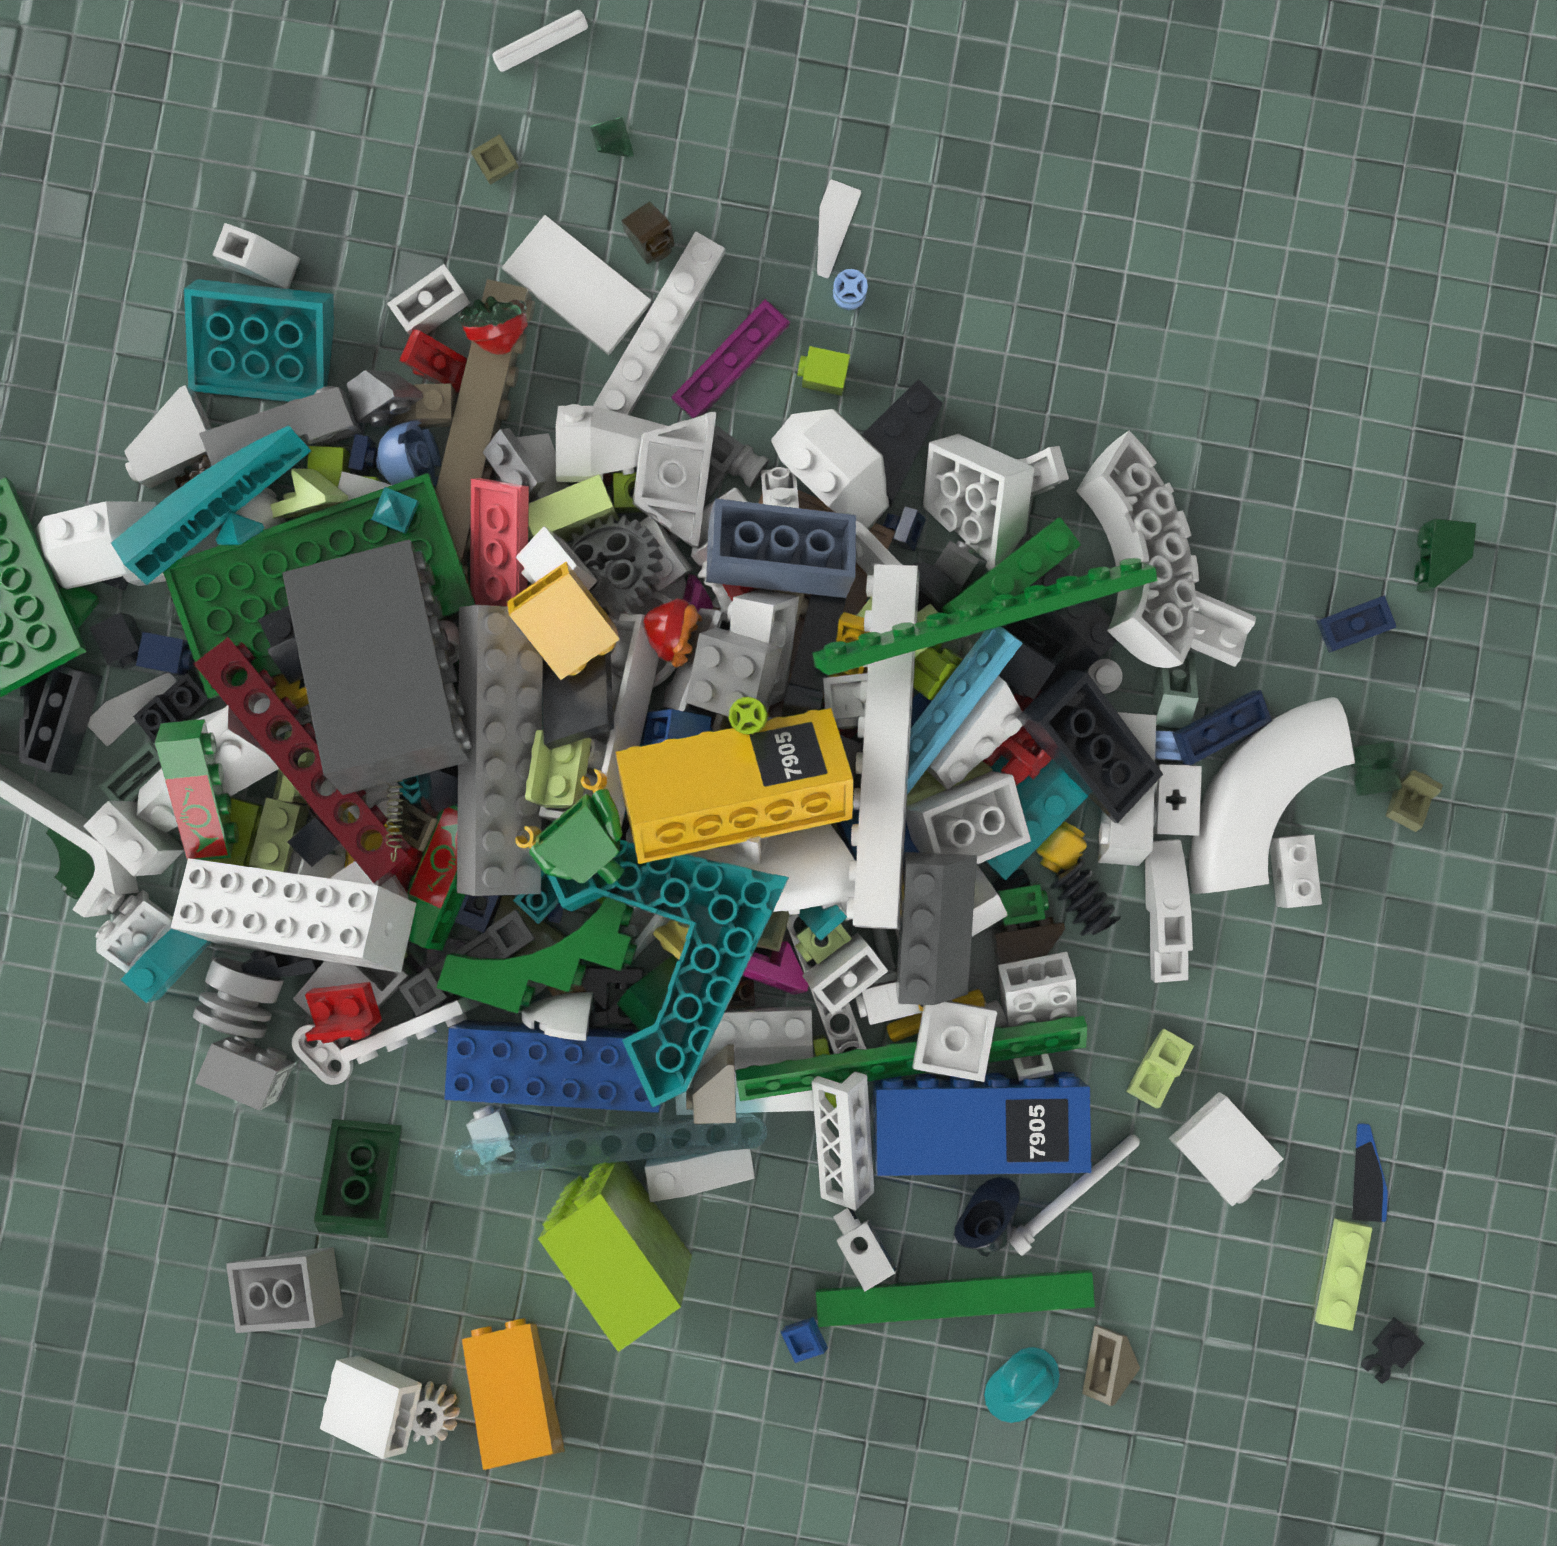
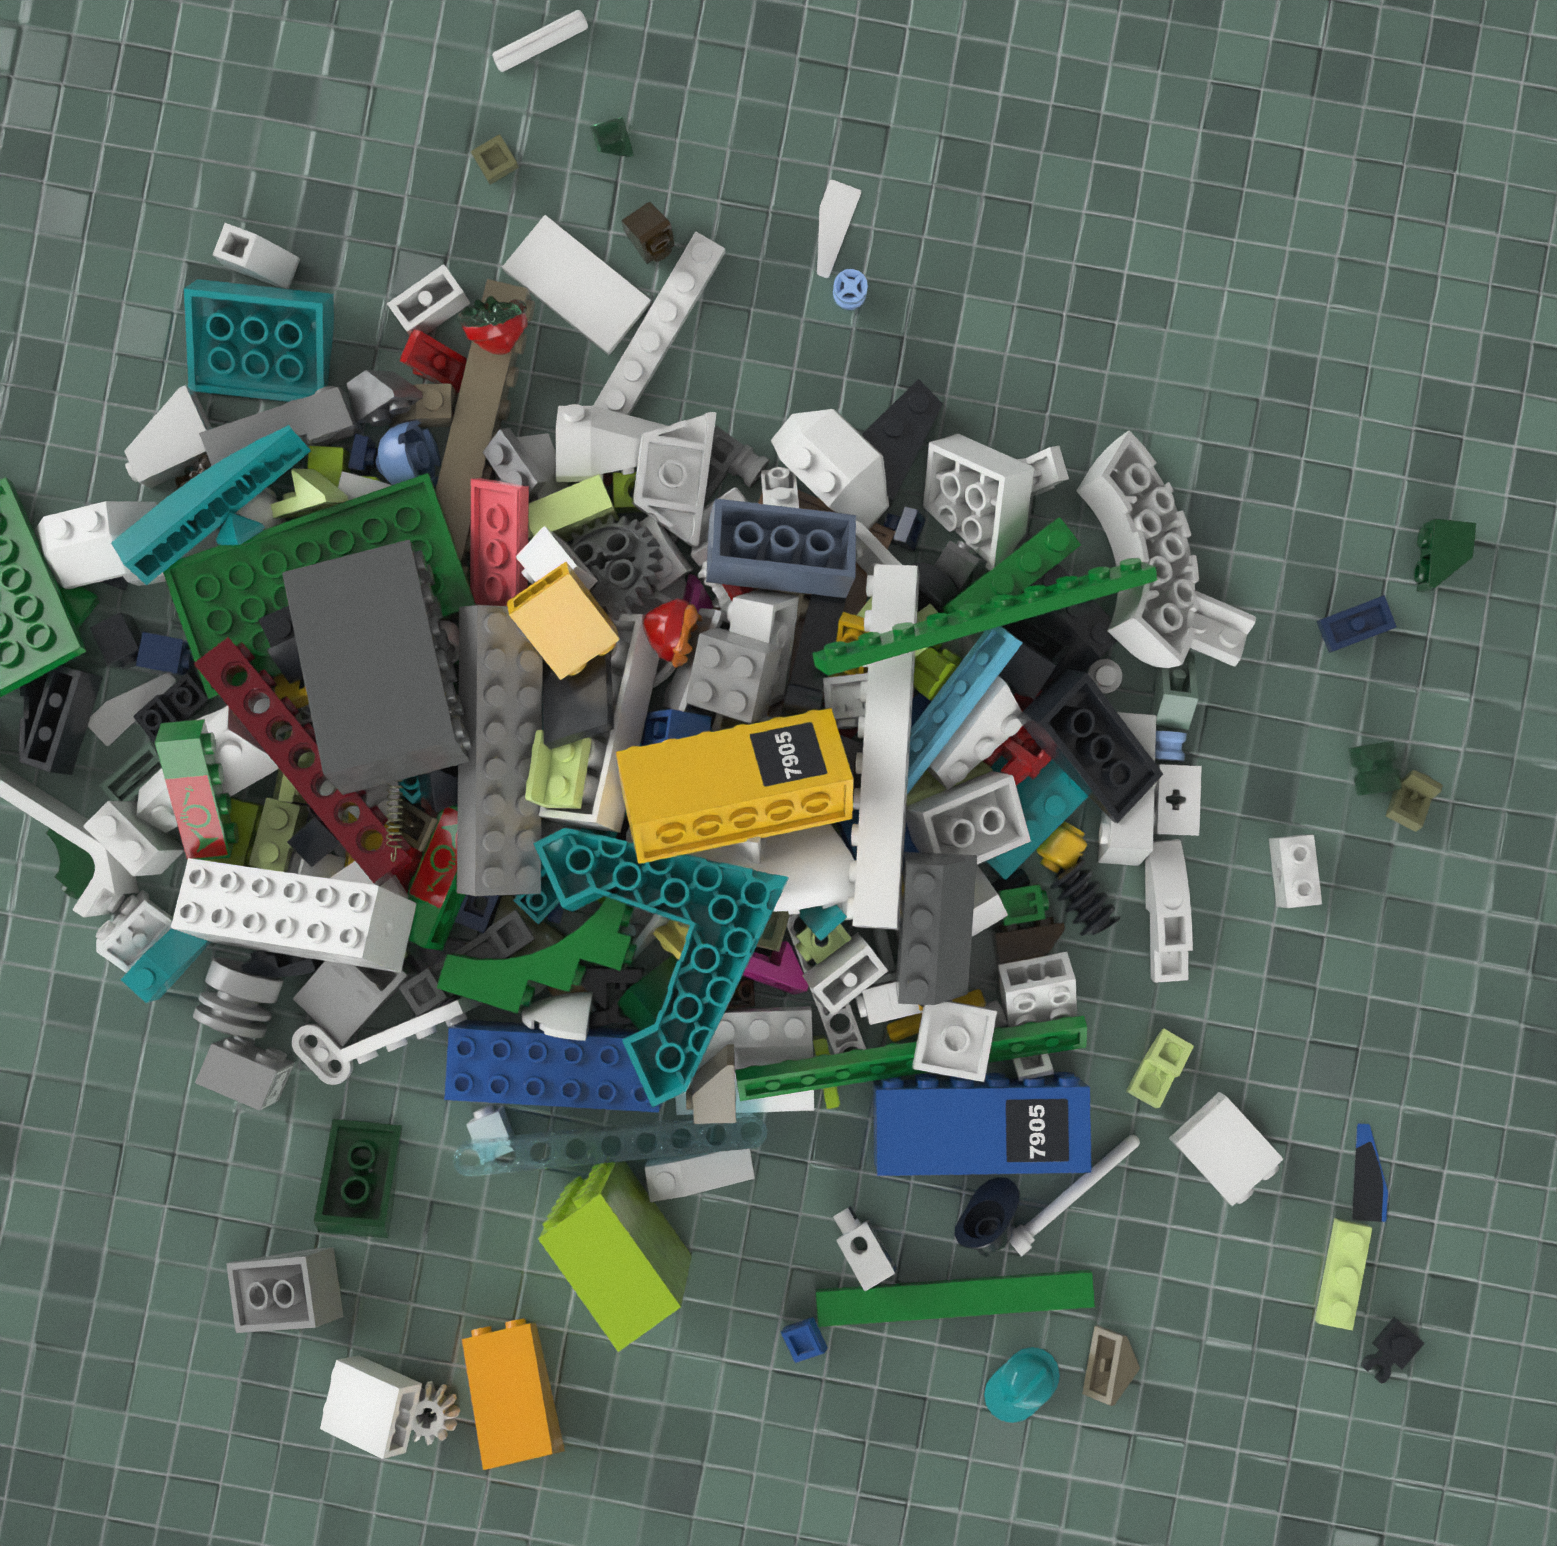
(342, 1012): red bracket -> none
(395, 510): teal tile -> none
(581, 838): green torso -> none
(730, 360): magenta tile -> none
(743, 712): lime wheel -> none
(824, 370): lime brick -> none
(851, 1146): white fence -> none
(1222, 727): dark blue tile -> none
(1256, 788): white brick -> none

